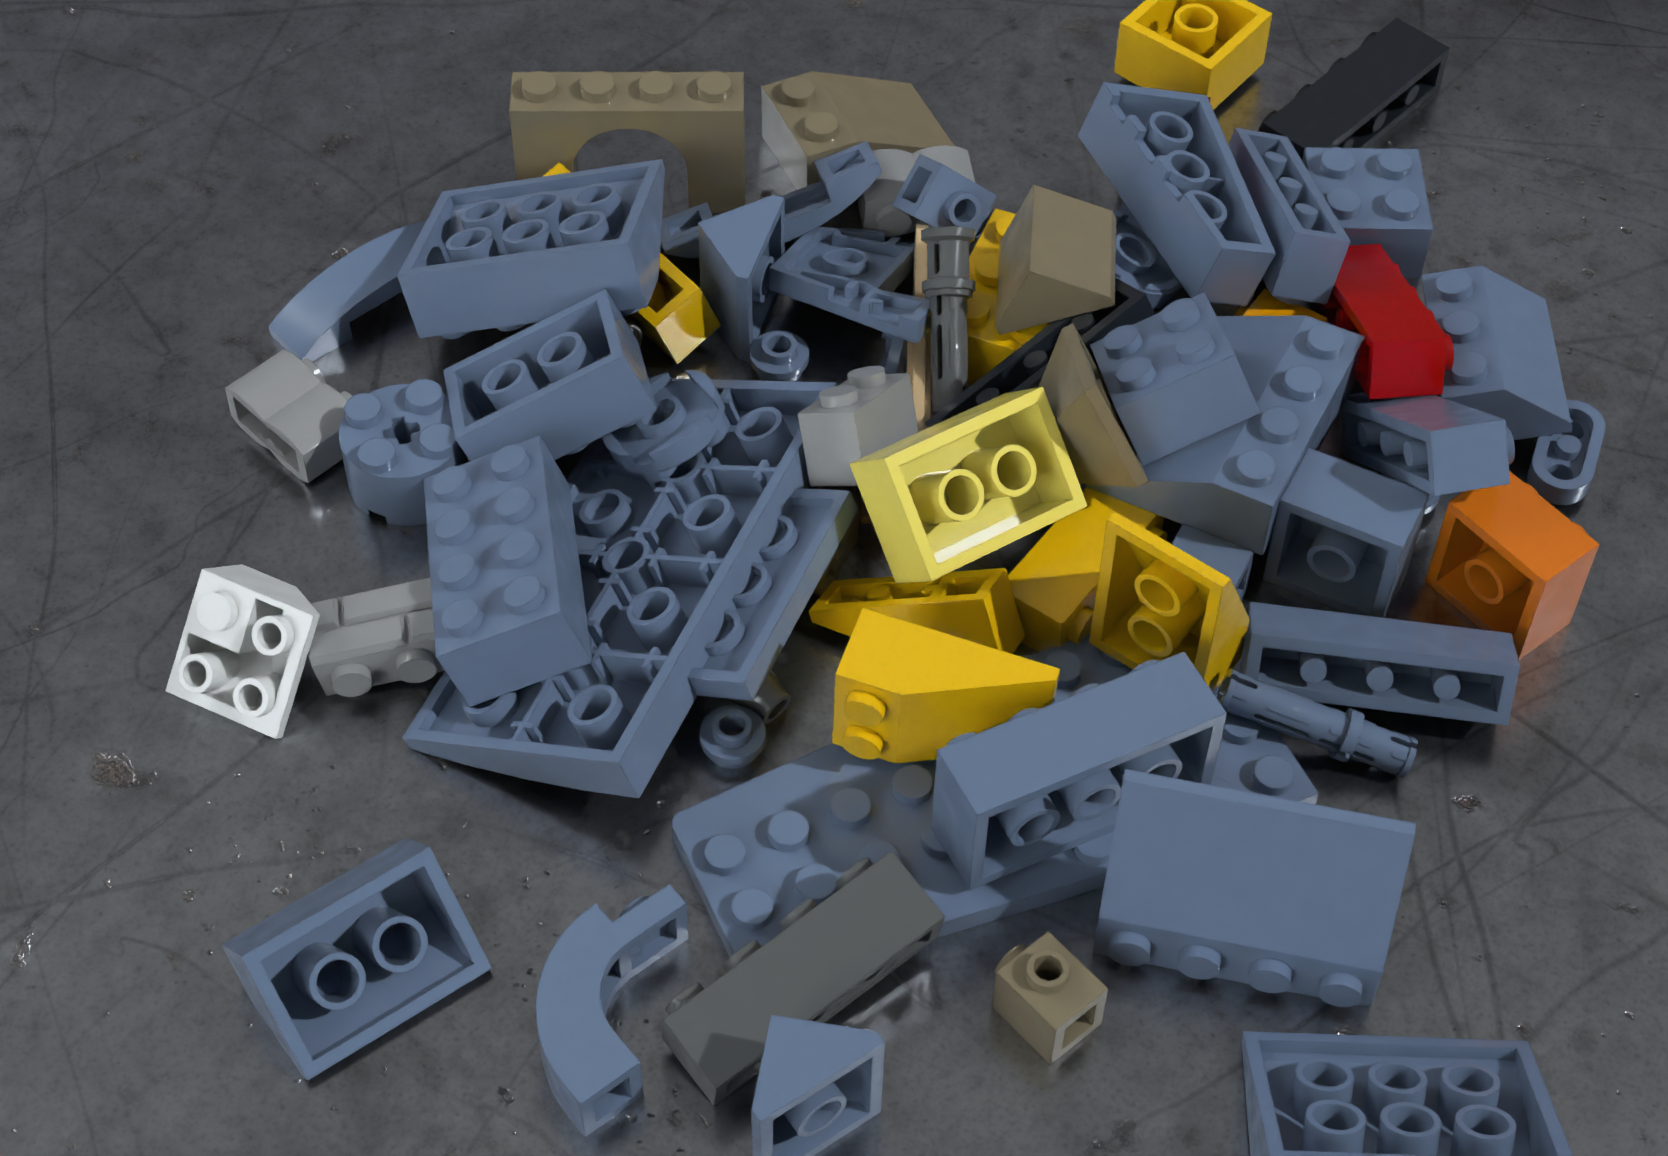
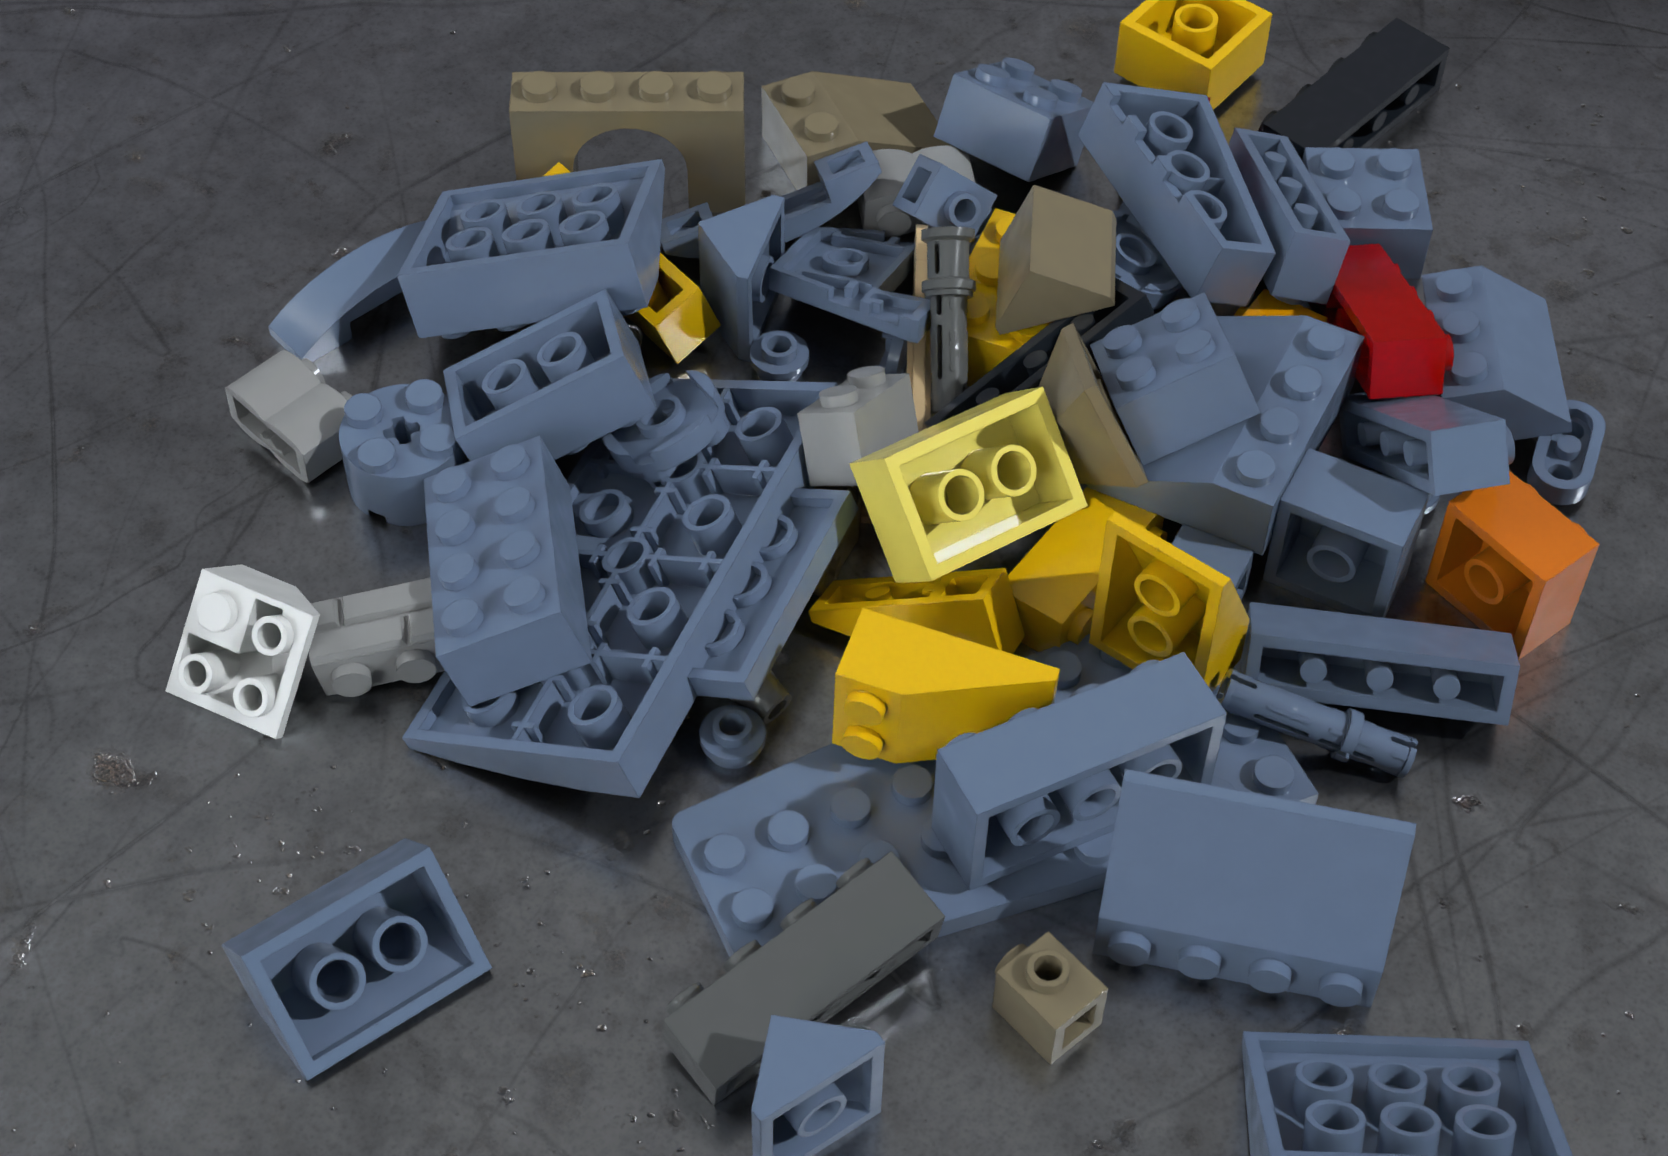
(593, 958): sand blue arch -> none
(1014, 118): none -> sand blue brick

